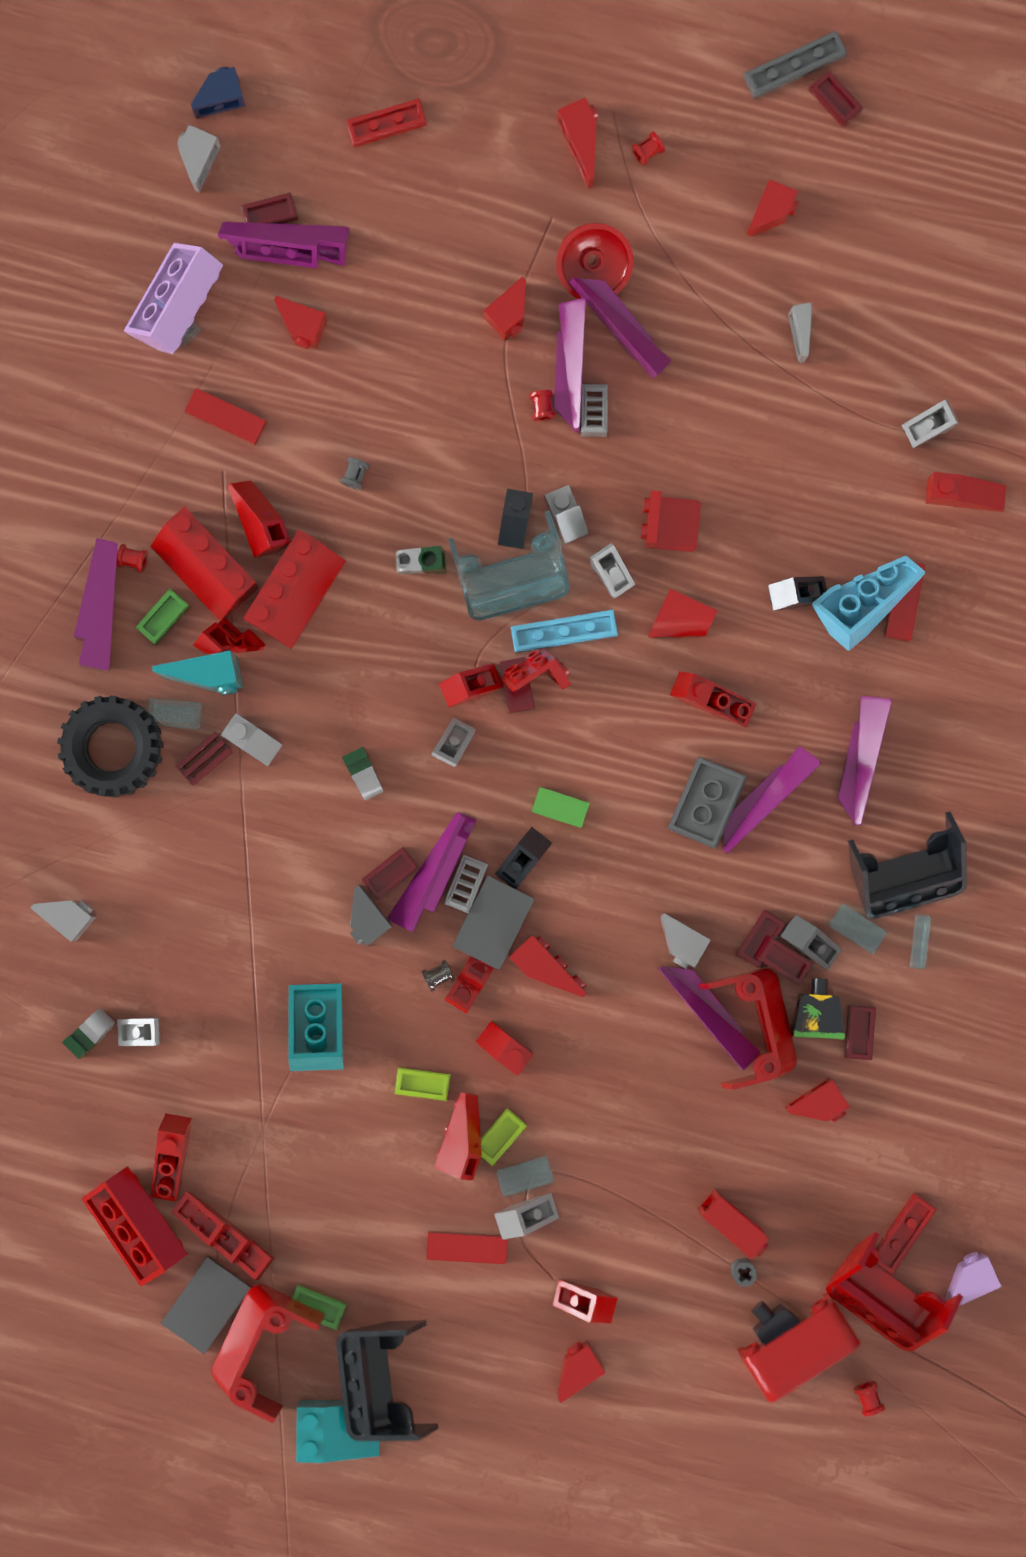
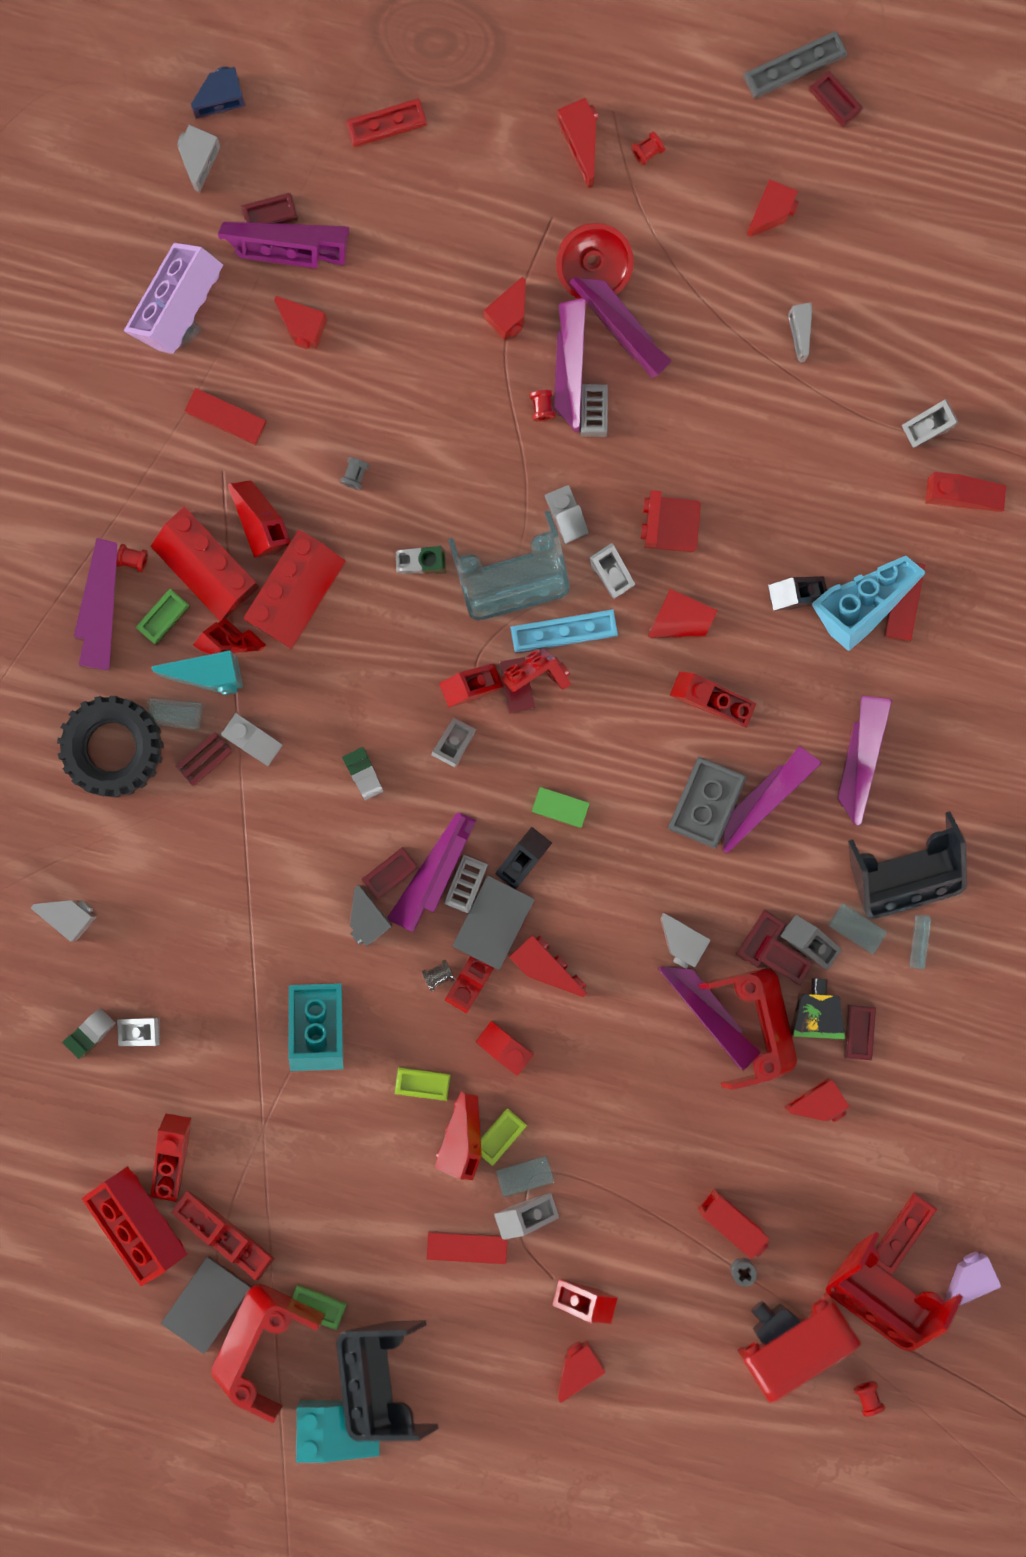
(515, 519): black slope -> none

